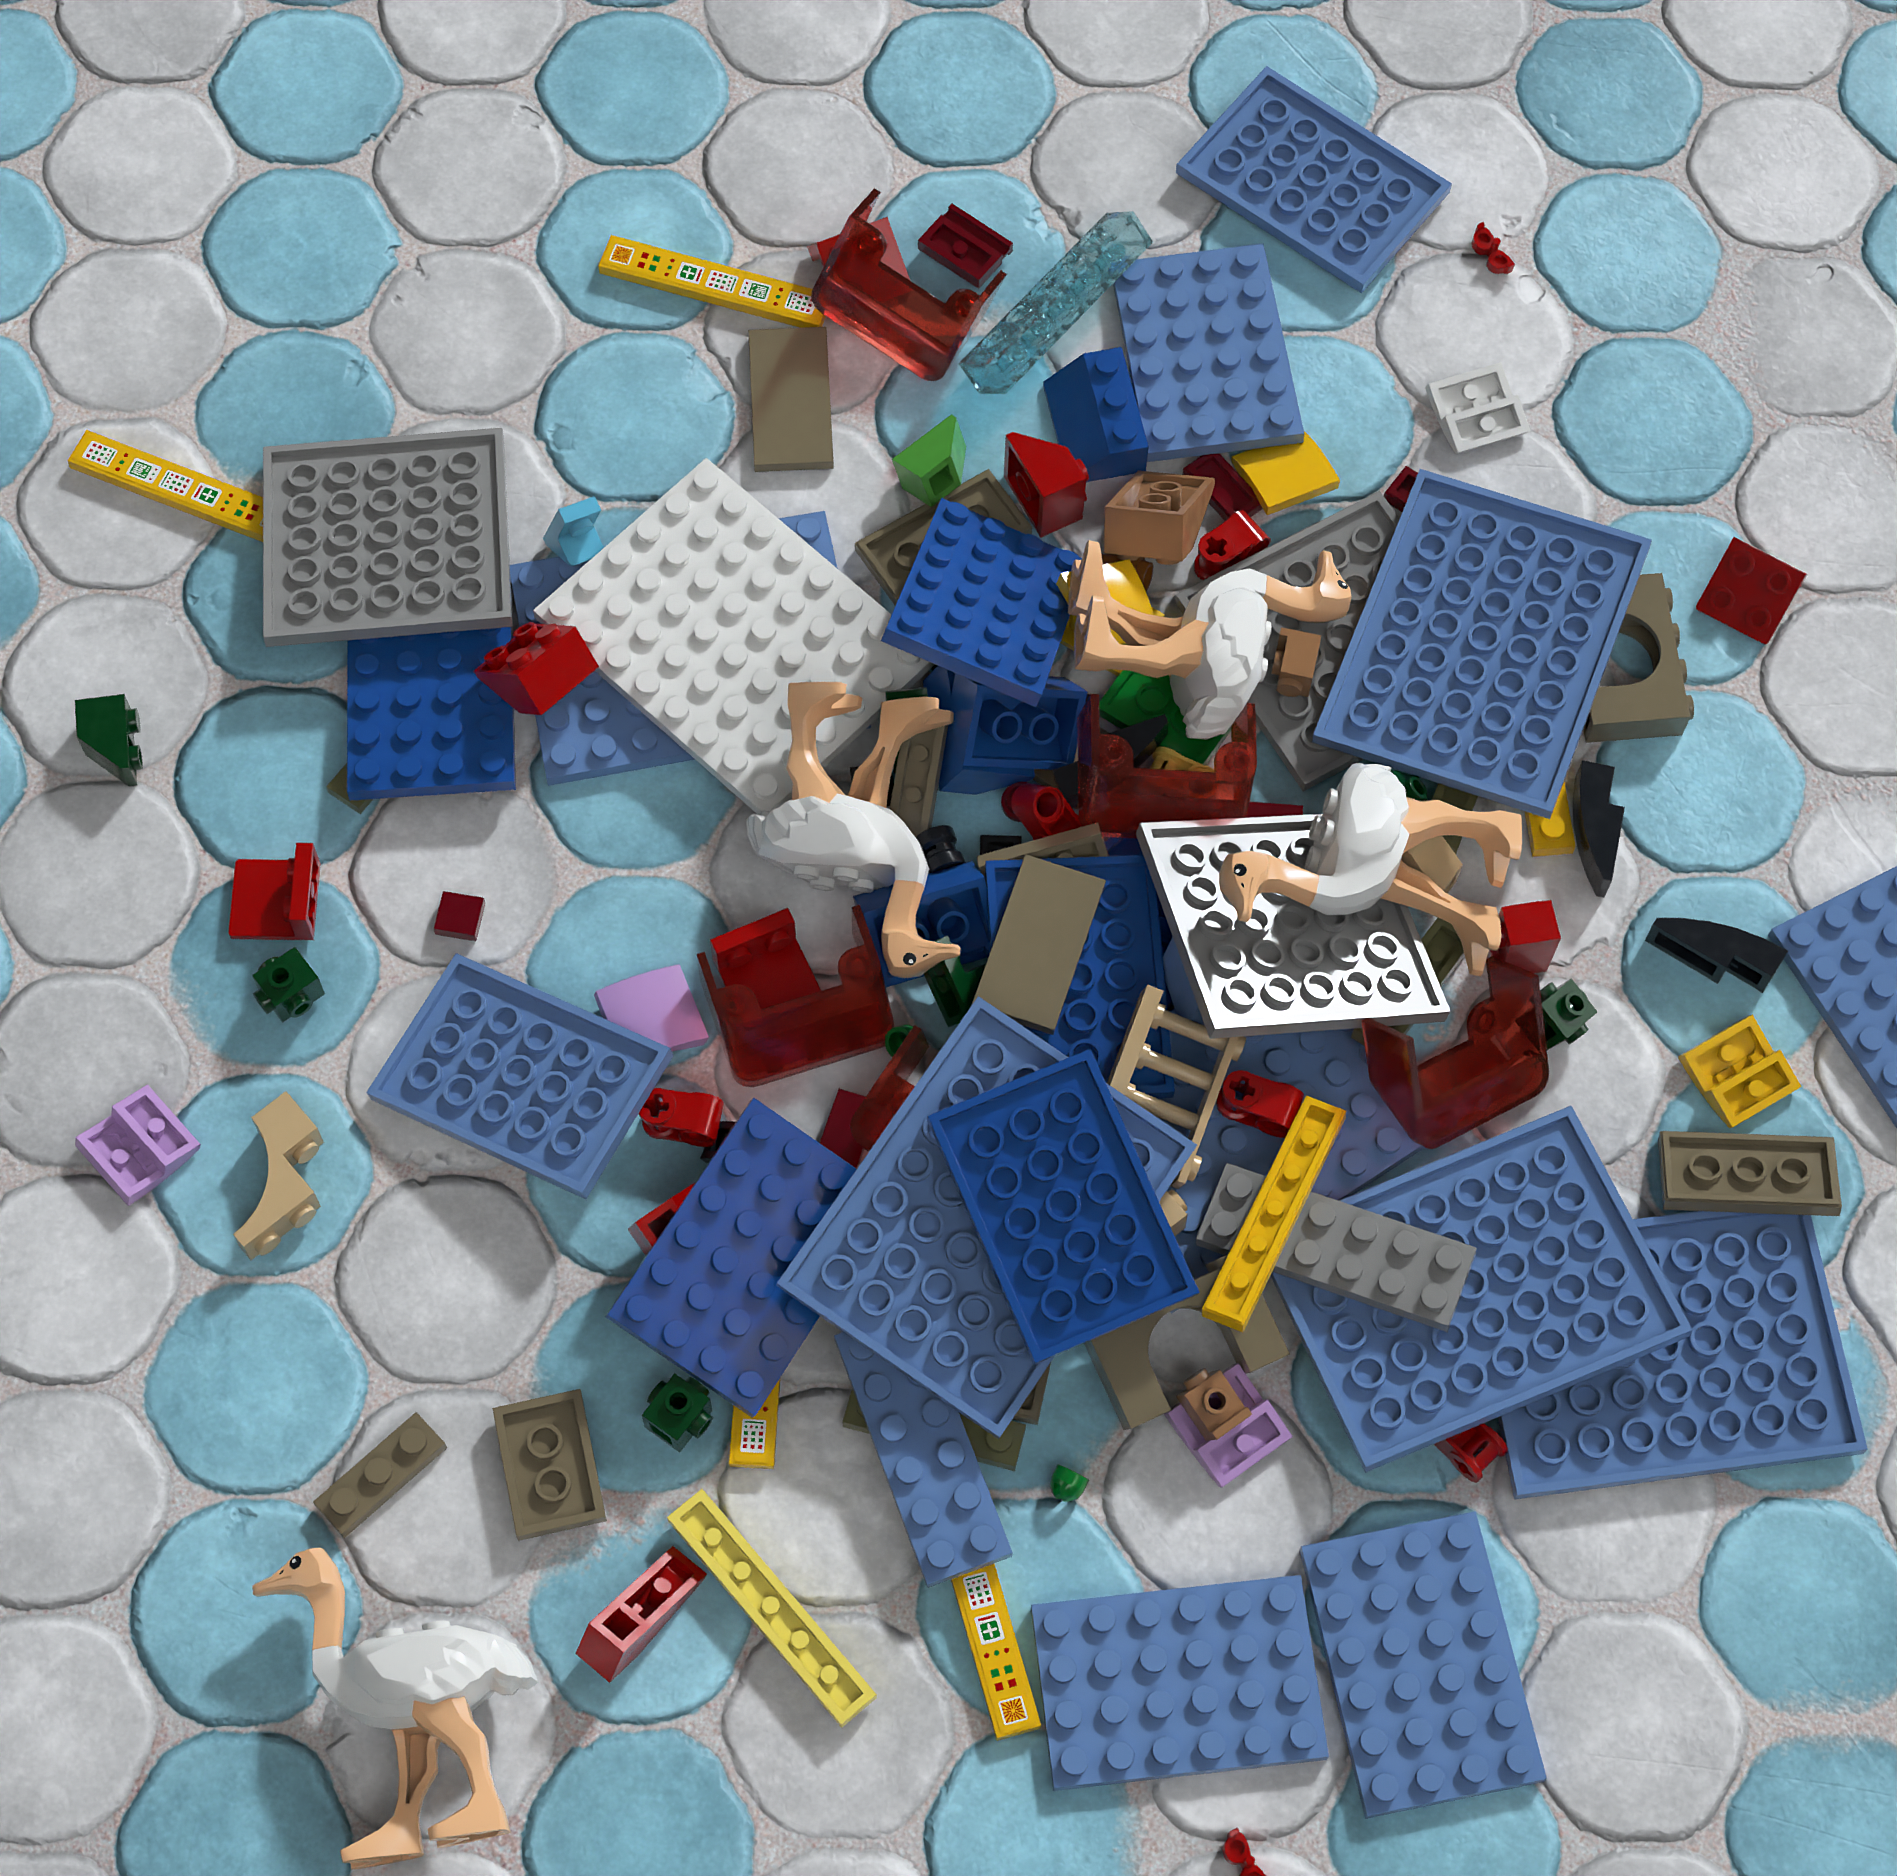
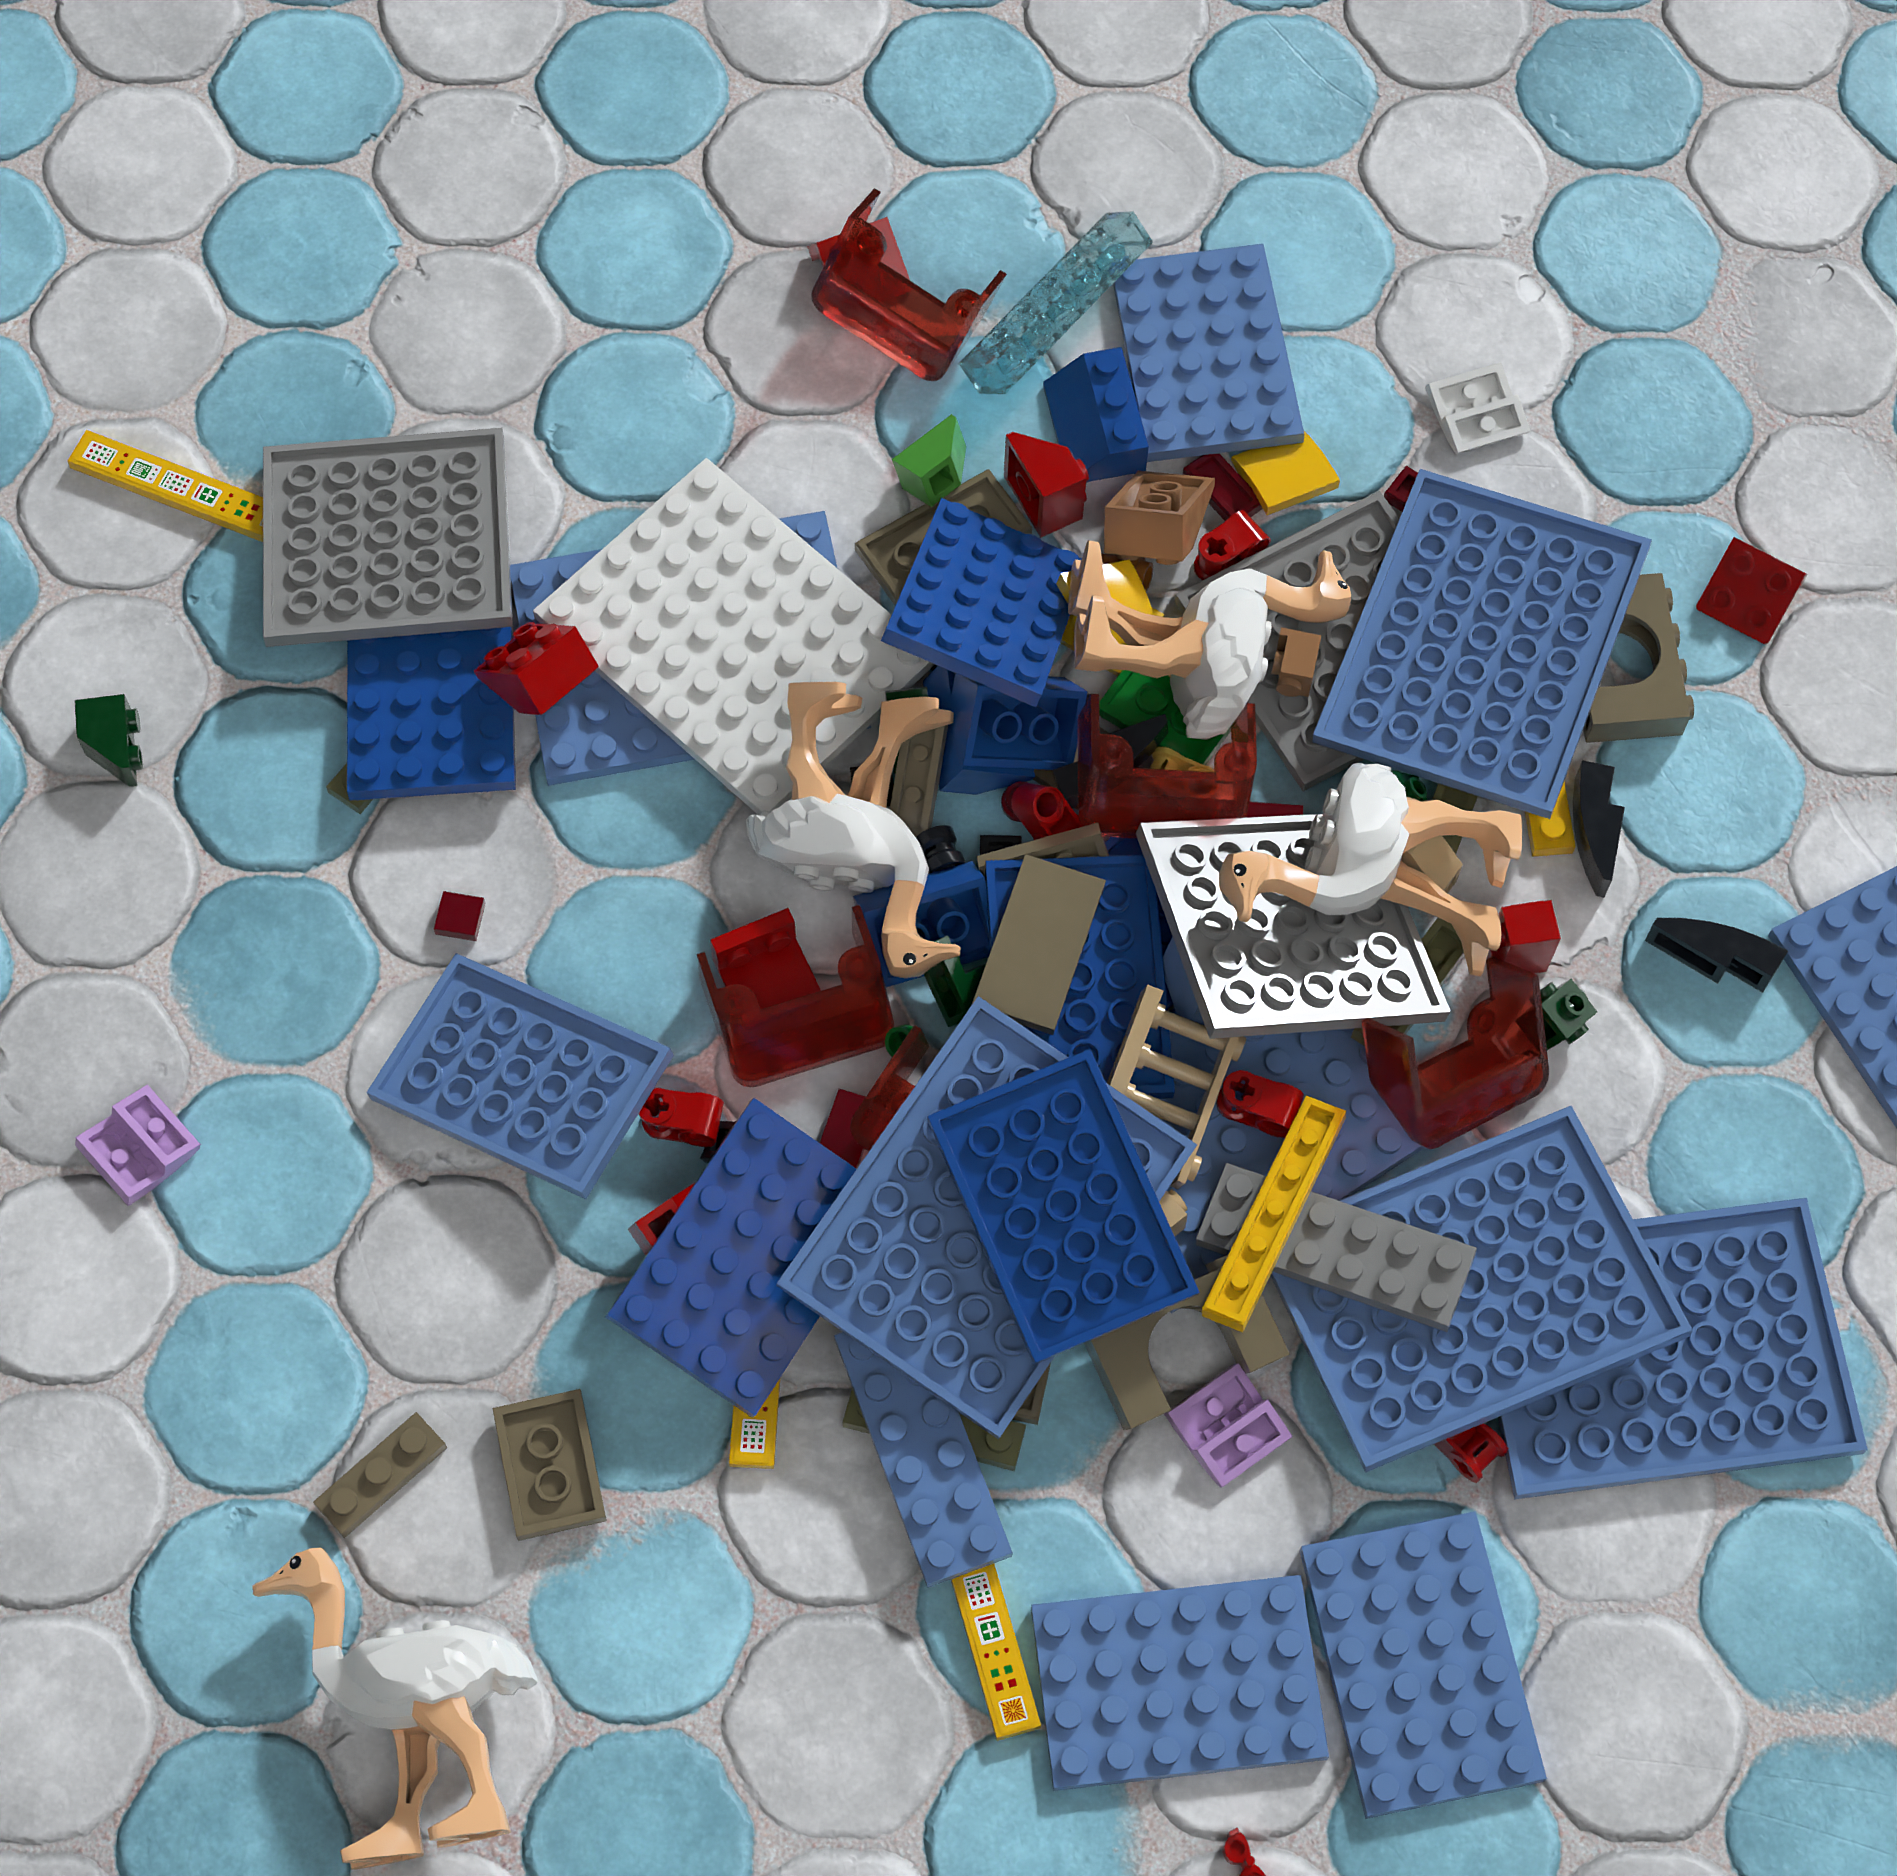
(276, 897): red bracket -> none
(287, 985): dark green brick -> none
(287, 1197): tan arch -> none
(573, 533): medium azure slope -> none
(638, 1614): red slope -> none
(656, 1007): lavender slope -> none
(678, 1411): dark green brick -> none
(710, 282): yellow tile -> none
(772, 1608): light yellow plate -> none
(790, 399): dark tan tile -> none
(965, 246): dark red plate -> none
(1067, 1484): green hinge -> none
(1212, 1422): medium nougat brick -> none
(1313, 179): medium blue plate -> none
(1485, 244): red piece -> none
(1739, 1071): yellow slope -> none
(1749, 1173): dark tan tile -> none

